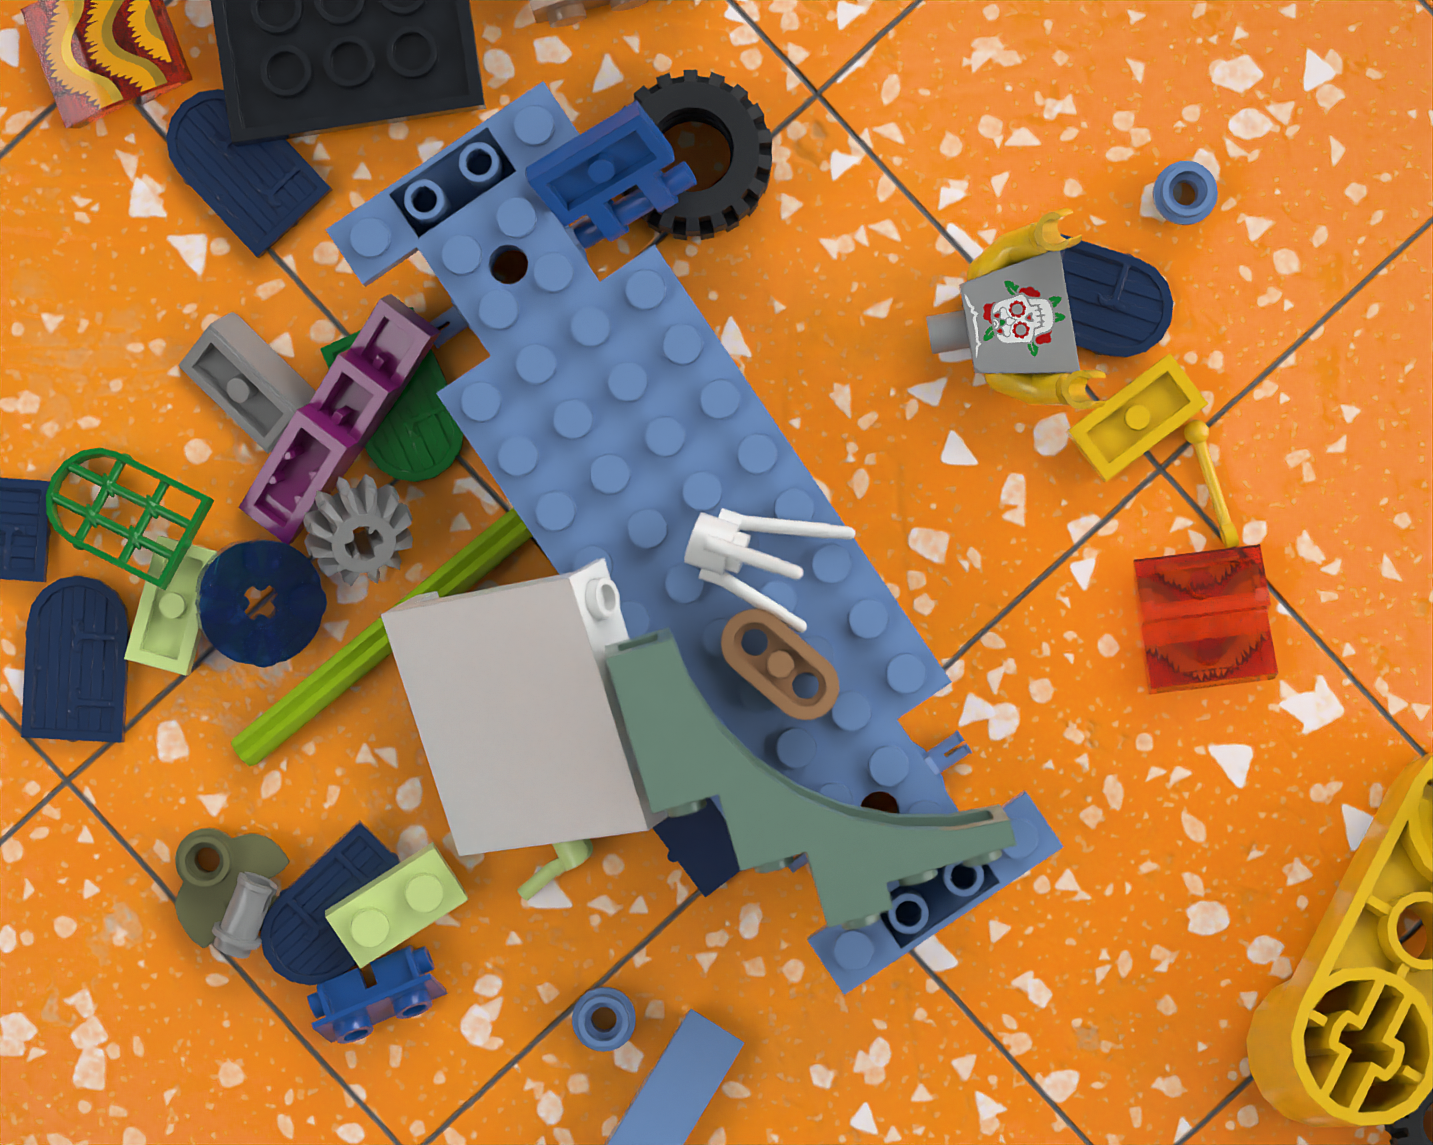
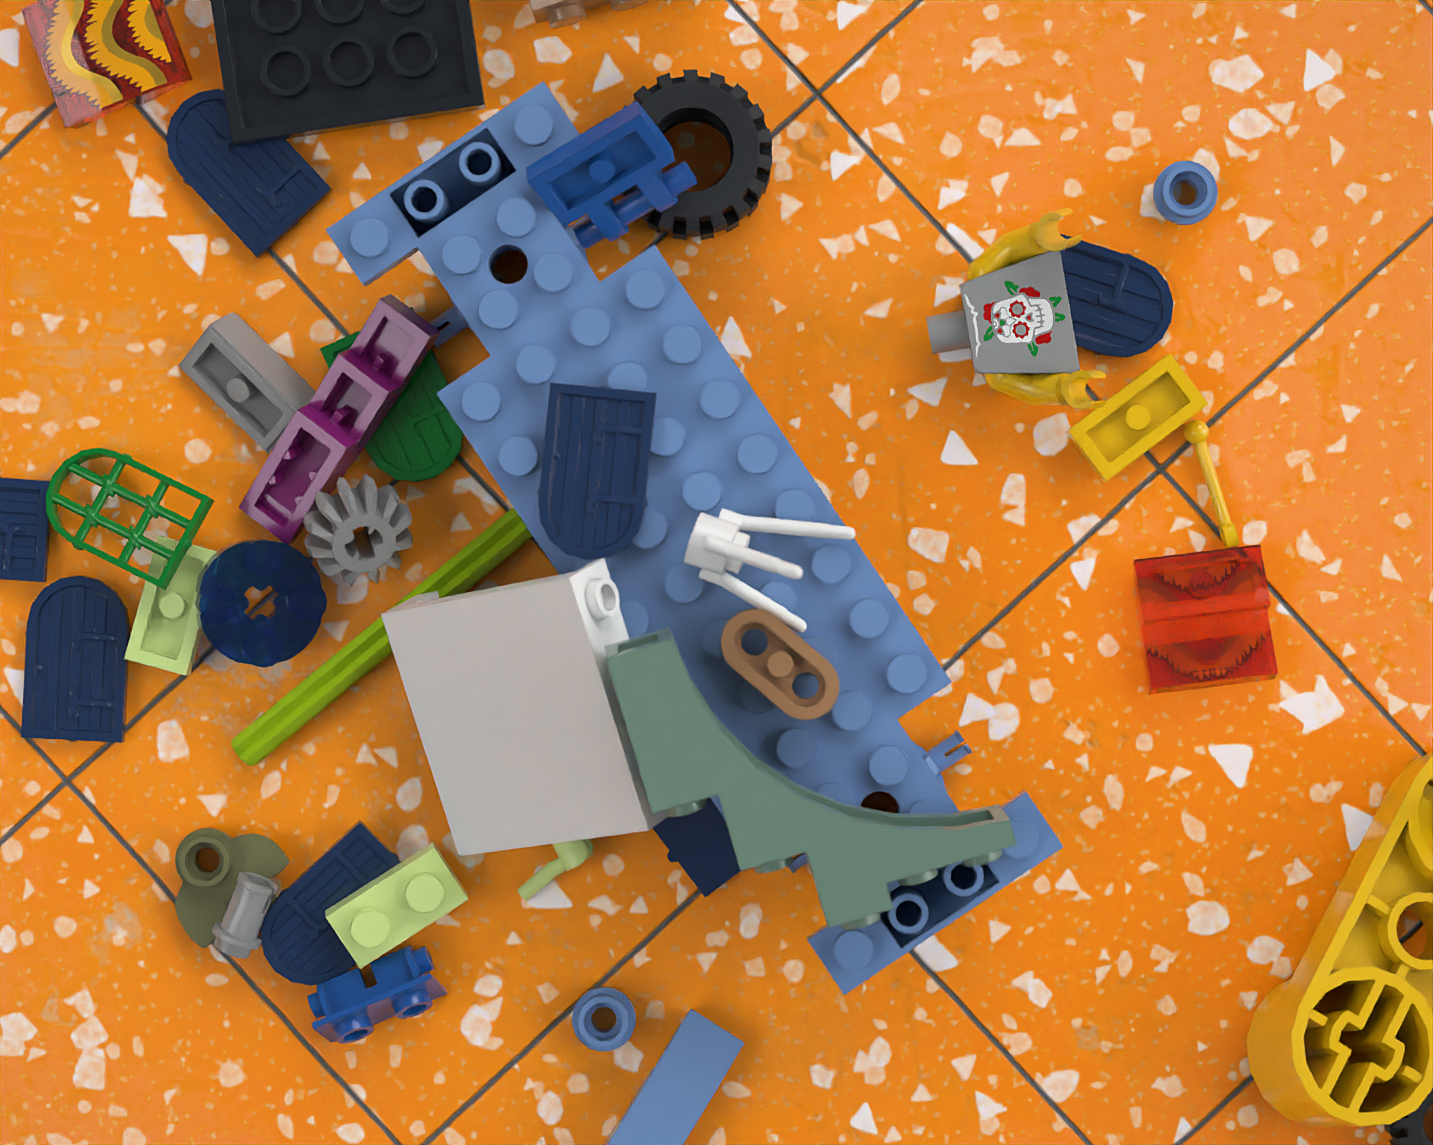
(595, 468): none -> dark blue window

